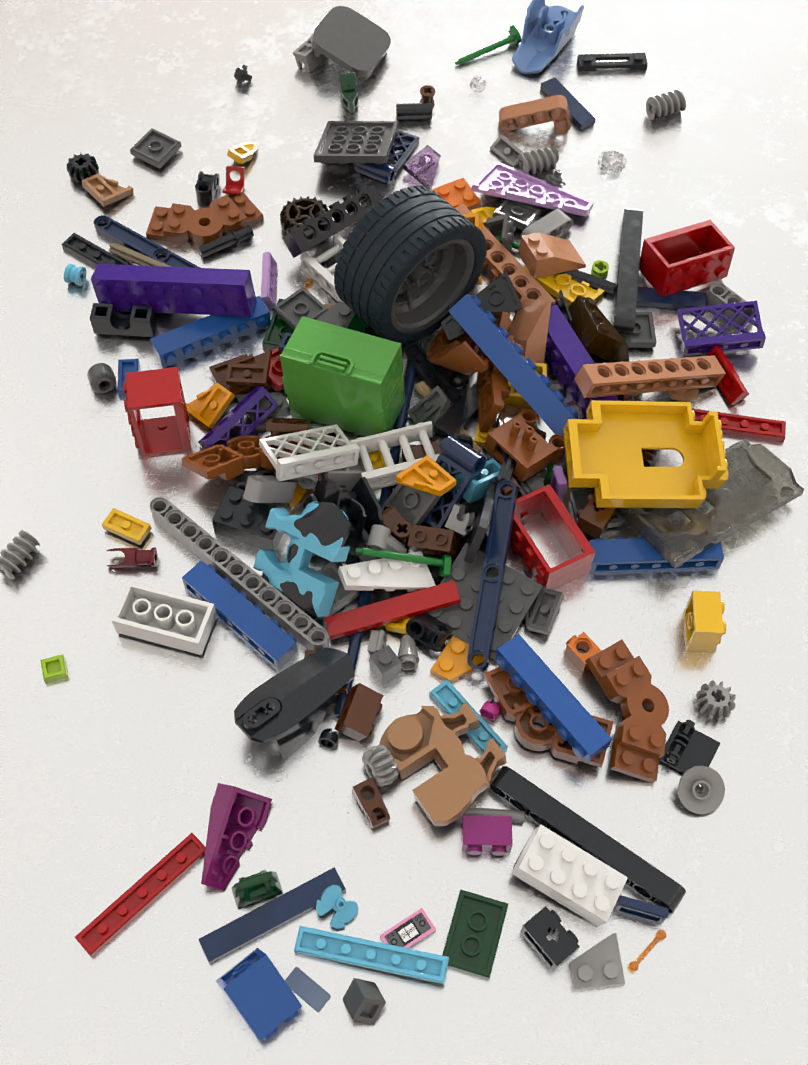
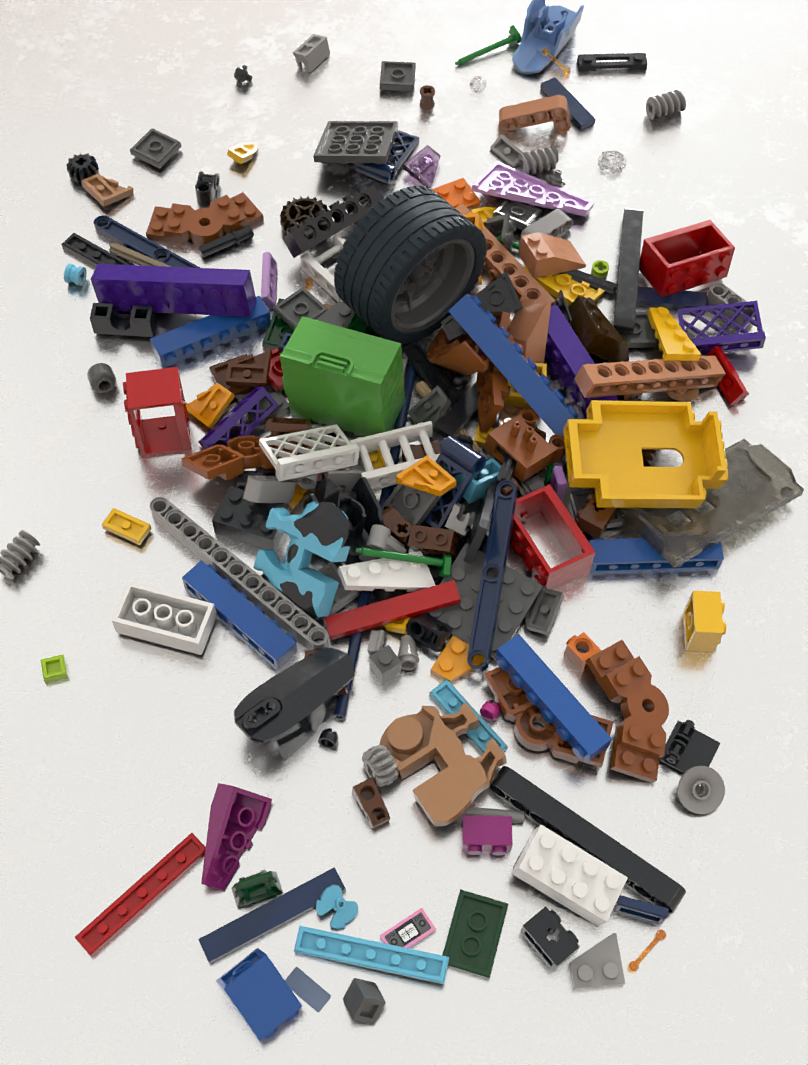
(126, 366): blue tile -> none
(136, 557): dark red piece -> none
(234, 187): red bracket -> none
(349, 91): dark green piece -> none
(350, 41): dark grey tile -> none
(359, 712): reddish brown brick -> none
(397, 75): none -> dark grey plate
(413, 111): black axle -> none
(545, 51): none -> clear orange hinge
(672, 338): none -> yellow wing
(723, 696): light grey gear -> none
(748, 426): red tile -> none

